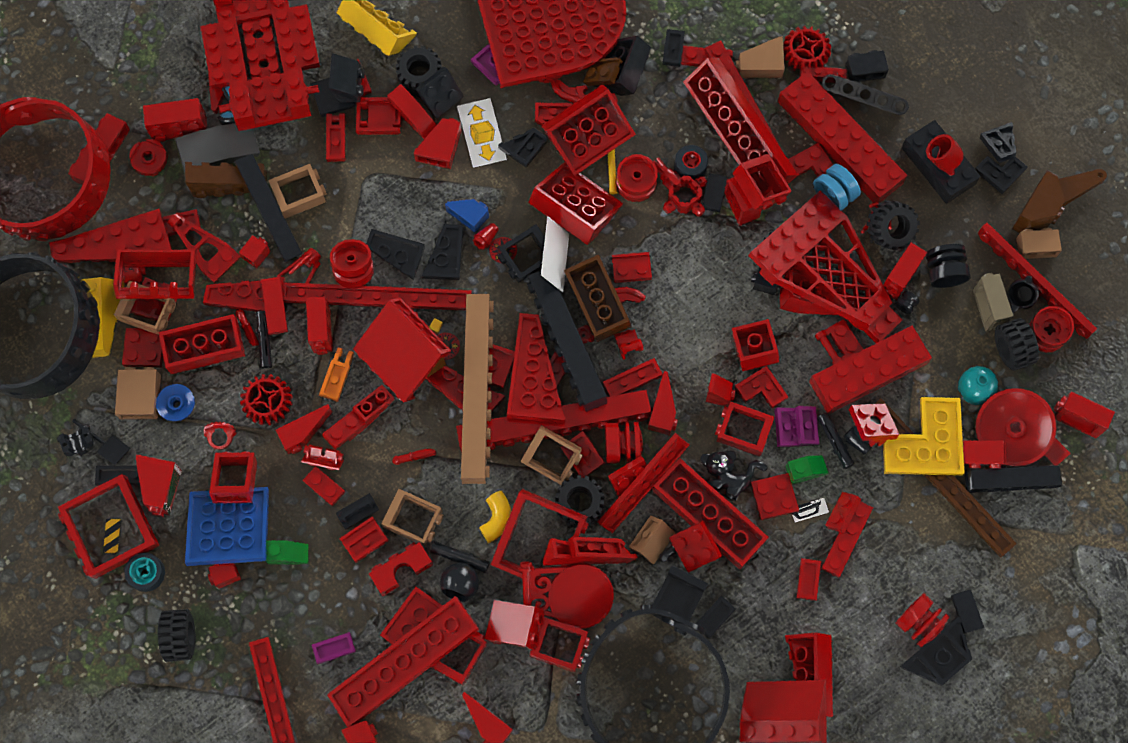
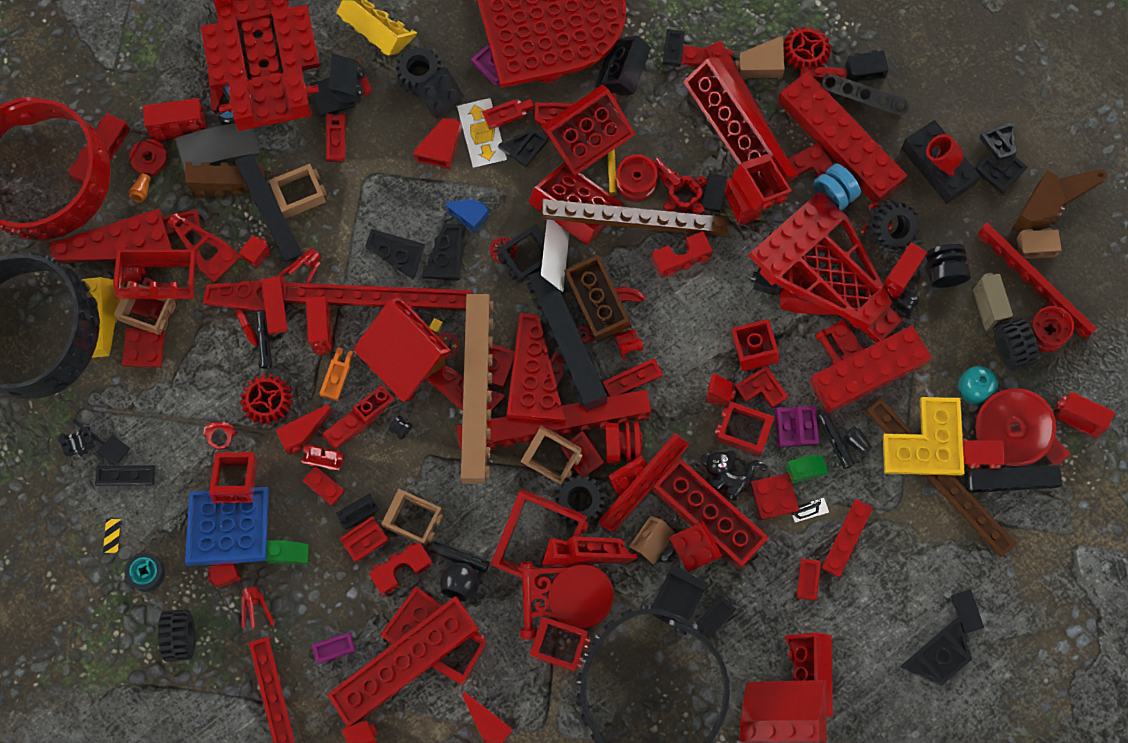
(137, 393): medium nougat brick -> none
(137, 512): red window -> none
(139, 190): none -> orange cone
(158, 483): red slope -> none
(171, 395): blue dish -> none
(201, 344): red brick -> none
(250, 598): none -> red plant
(351, 263): red wheel -> none
(381, 117): red container -> none
(400, 427): none -> black wheel
(411, 111): red slope -> none
(420, 454): red piece -> none
(485, 236): red cone -> none
(500, 513): yellow cylinder -> none
(507, 113): none -> red hinge
(514, 624): panel -> none
(568, 93): red piece -> none
(603, 72): reddish brown plate -> none
(631, 267): red plate -> none
(633, 217): none -> plate
(664, 410): red slope -> none
(668, 263): none -> red arch
(691, 156): black wheel -> none
(843, 512): red plate -> none
(873, 423): piece -> none
(922, 620): red wheel -> none
(1022, 294): black hair -> none

